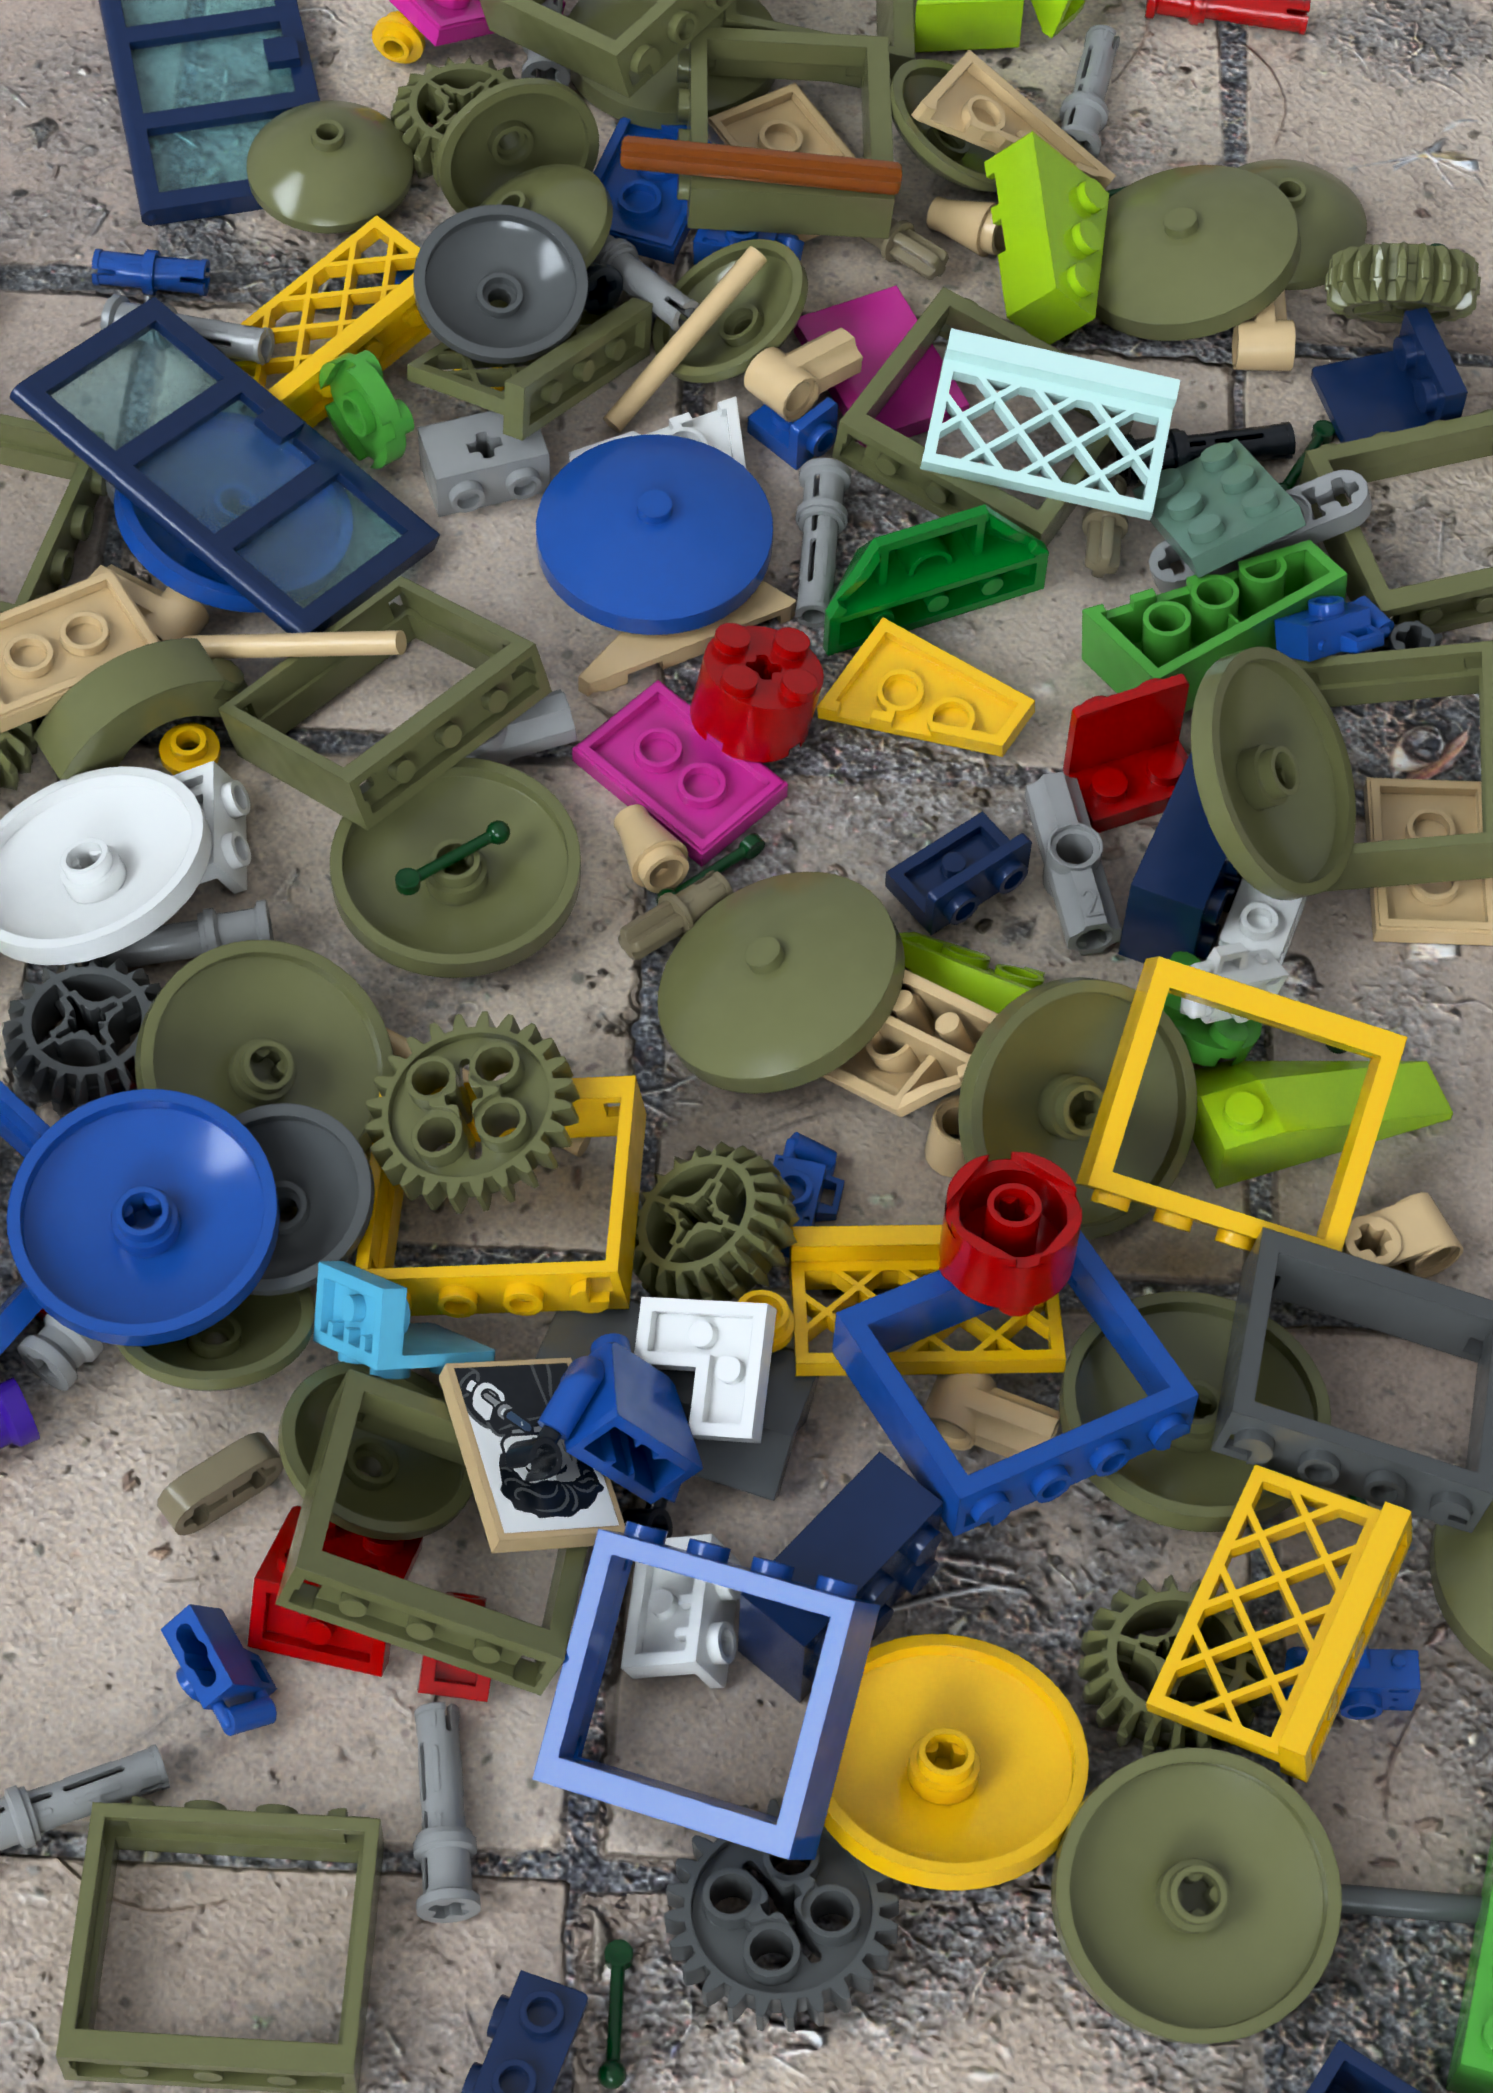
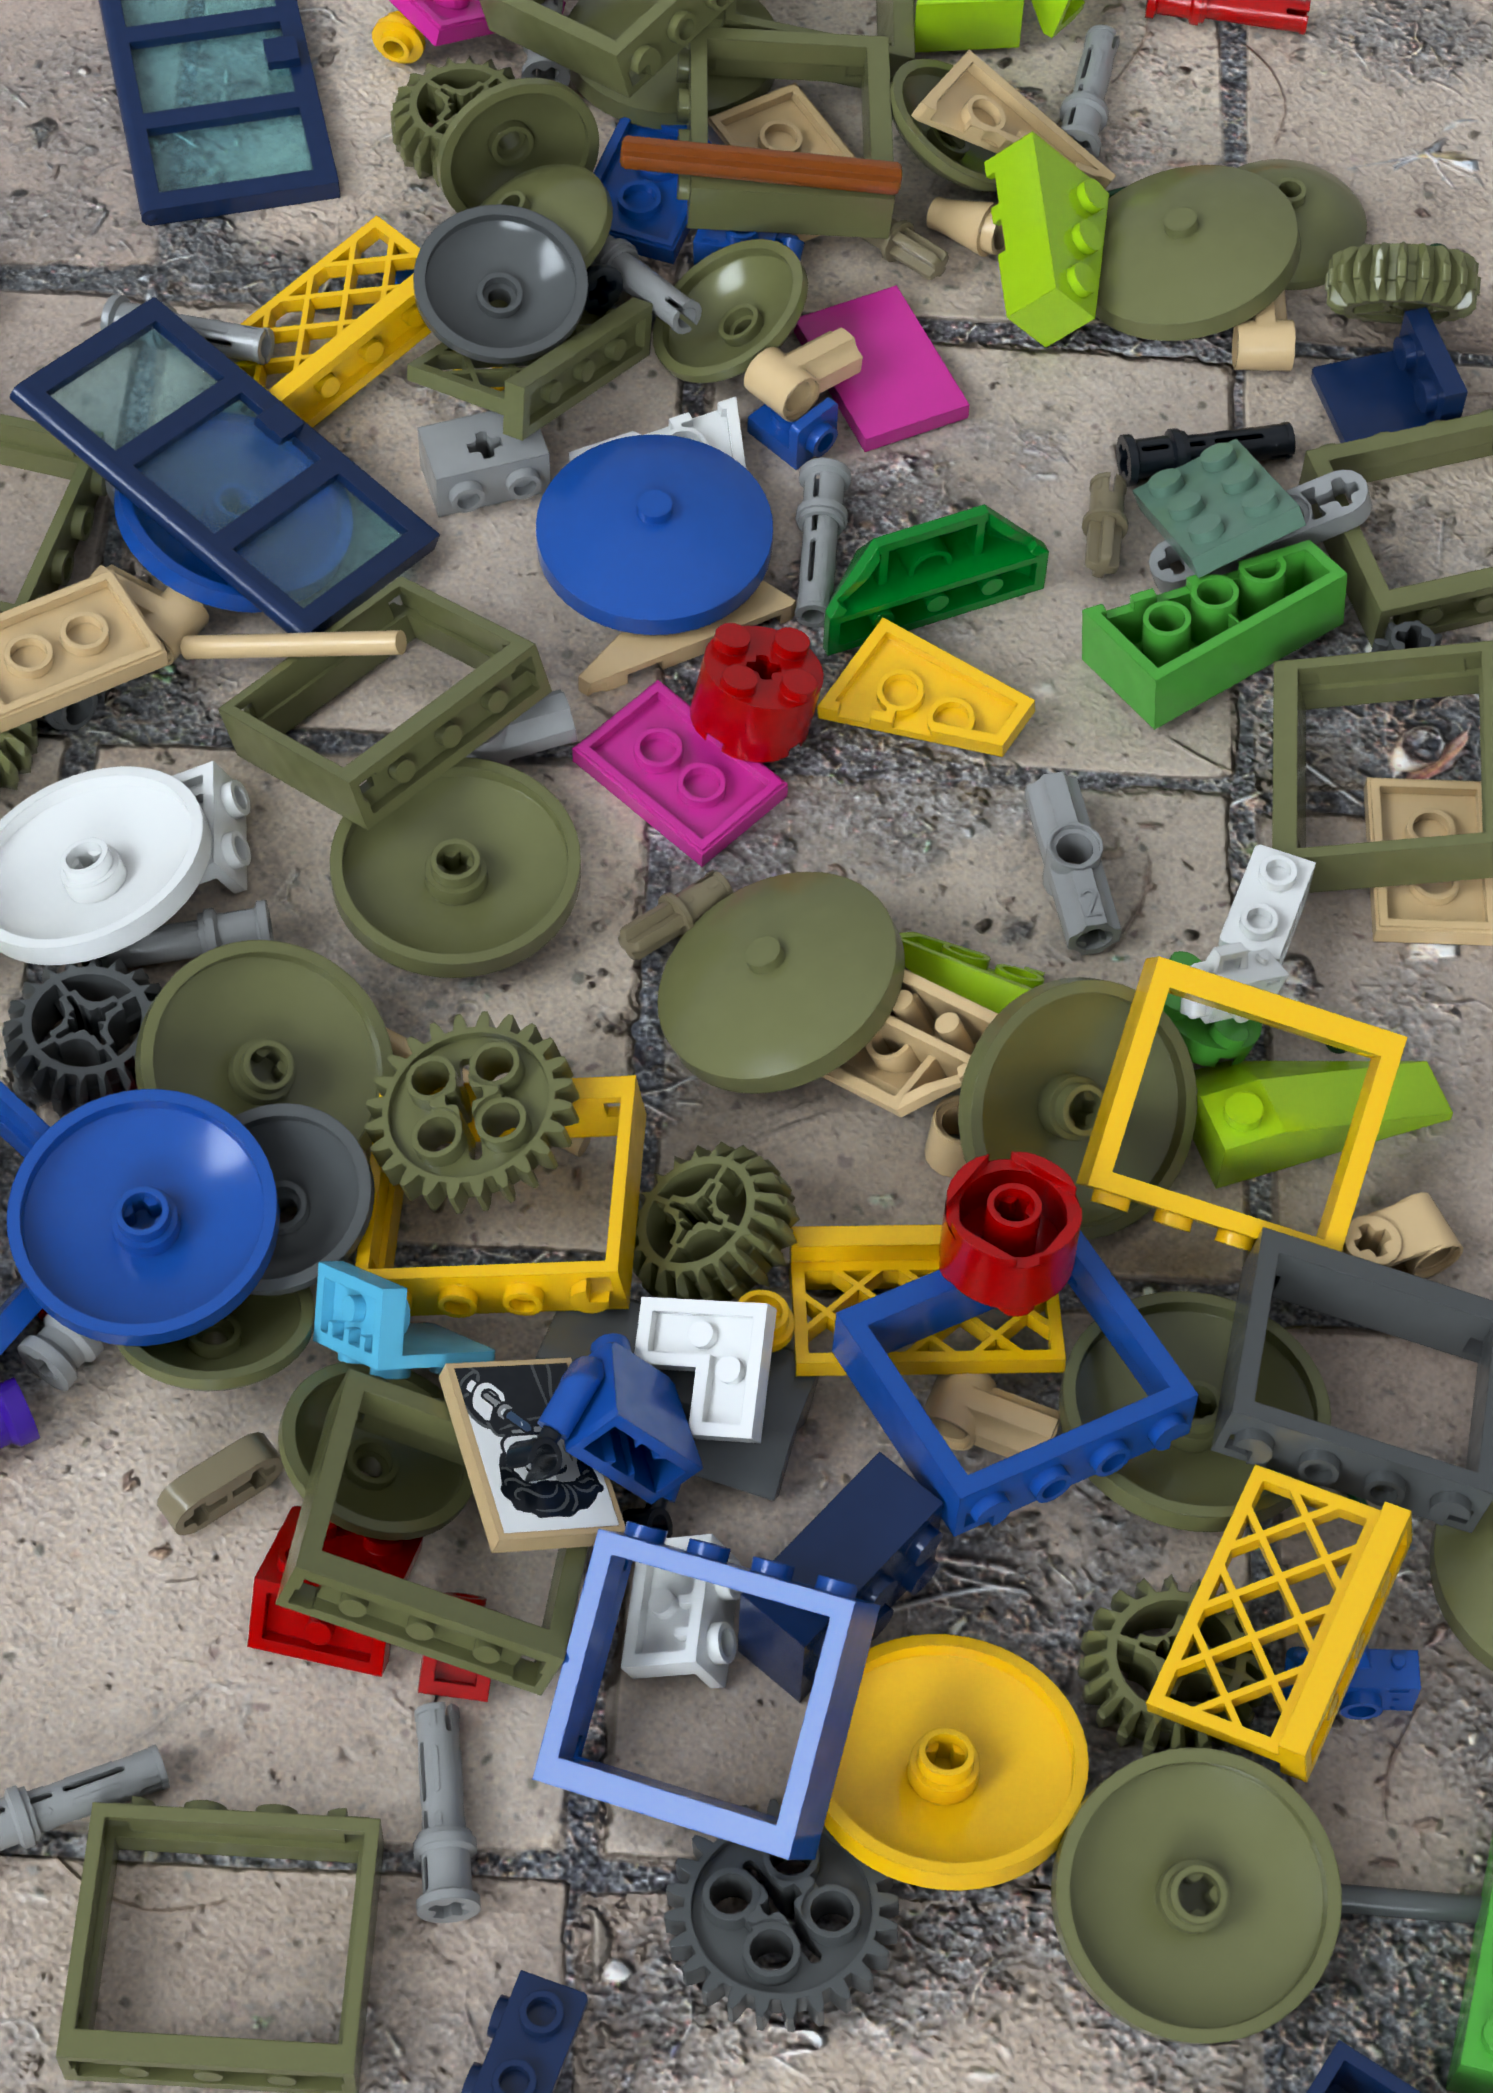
(130, 698): olive arch -> none
(151, 272): blue pin -> none
(184, 736): yellow plate -> none
(220, 1670): blue piece -> none
(329, 166): olive dish -> none
(365, 409): bright green plate -> none
(409, 880): dark green hinge -> none
(618, 1958): dark green hinge -> none
(652, 852): tan cone -> none
(685, 339): tan bar -> none
(749, 848): dark green hinge -> none
(808, 1171): blue piece -> none
(897, 459): olive window -> none
(959, 873): dark blue bracket -> none
(1048, 379): light aqua fence -> none
(1128, 751): red bracket -> none
(1179, 882): dark blue brick -> none
(1273, 773): olive dish -> none
(1322, 434): dark green hinge -> none
(1332, 628): blue piece -> none

